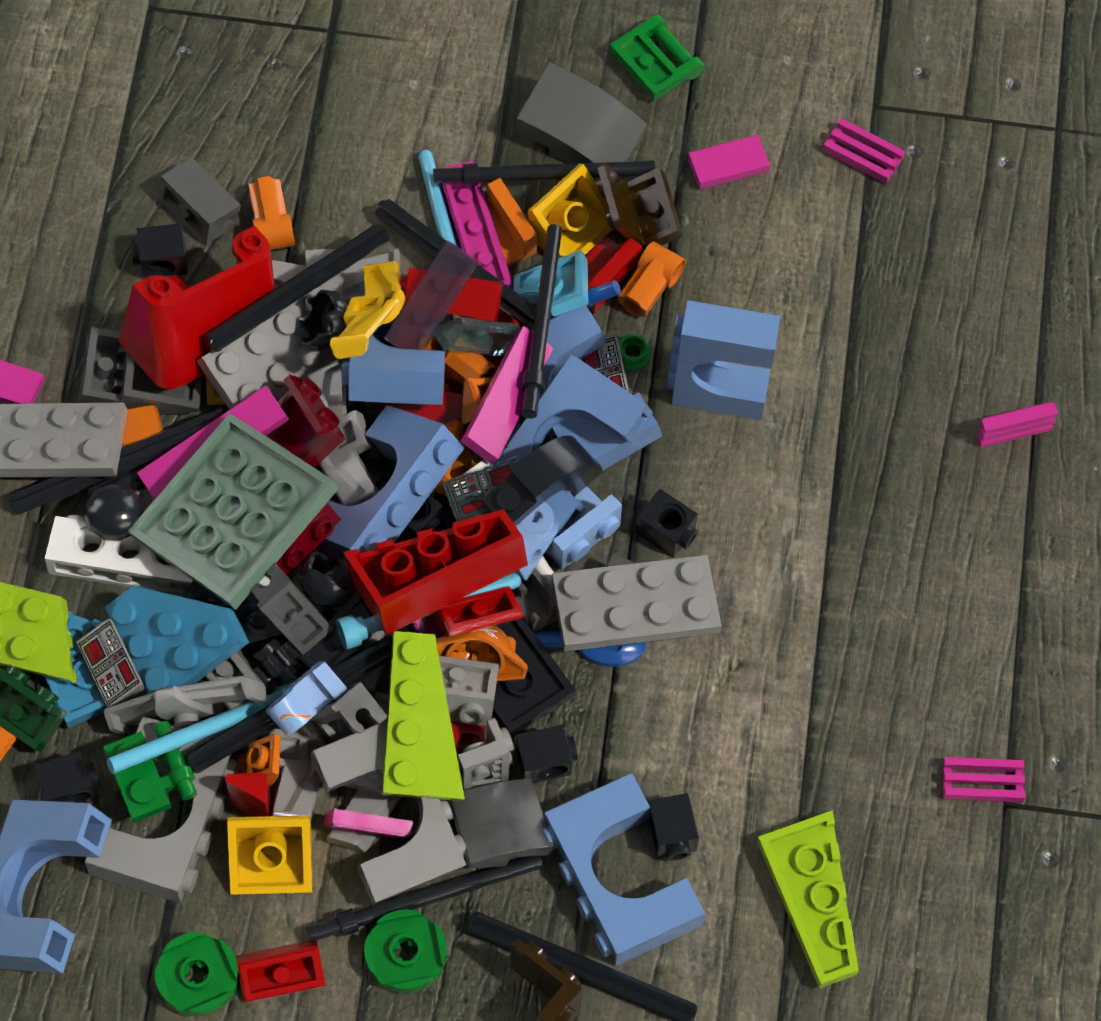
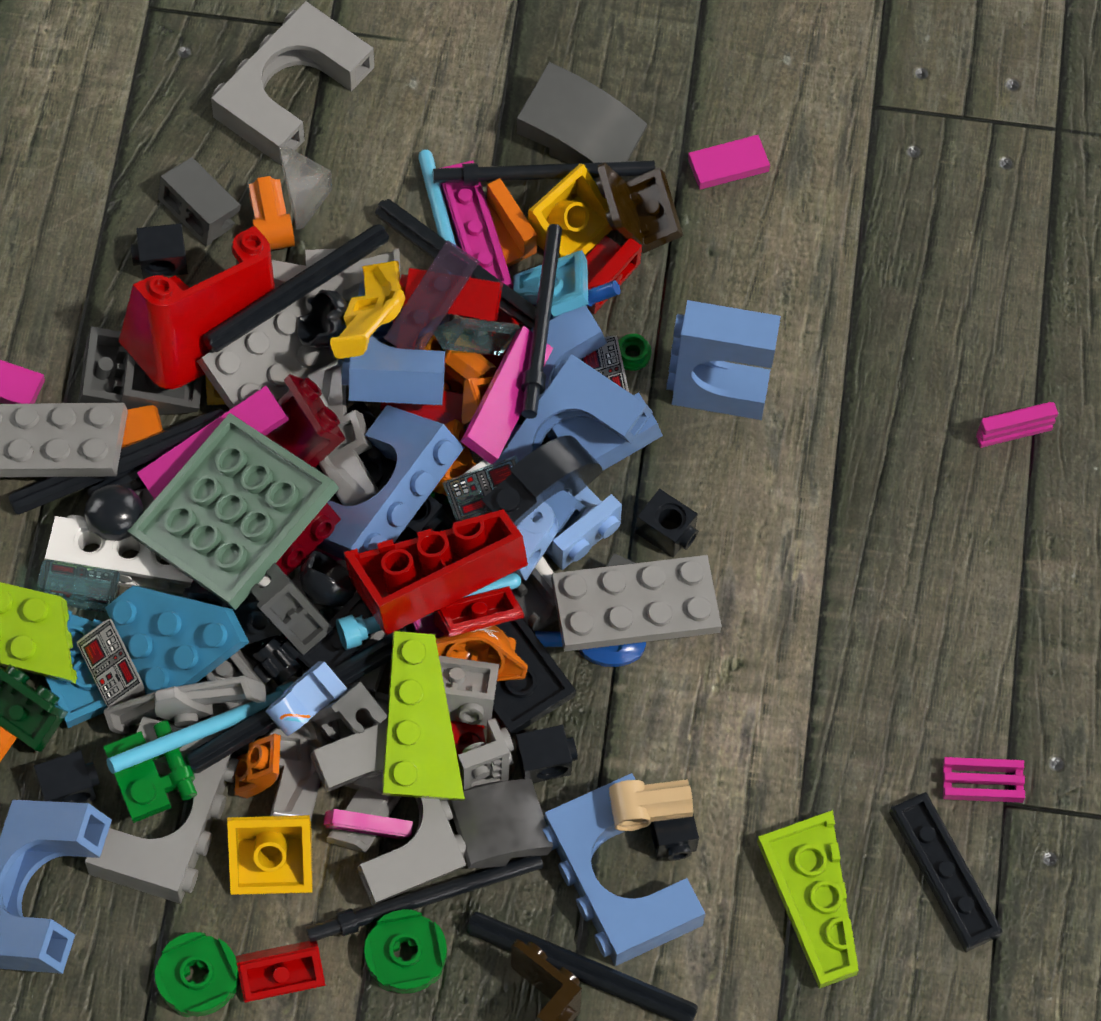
(79, 584): none -> clear light blue slope
(250, 793): red slope -> none
(303, 39): none -> light grey arch
(306, 184): none -> clear slope
(639, 804): none -> tan piece
(649, 64): green plate -> none
(654, 272): orange piece -> none
(865, 145): dark pink tile -> none
(946, 872): none -> black tile

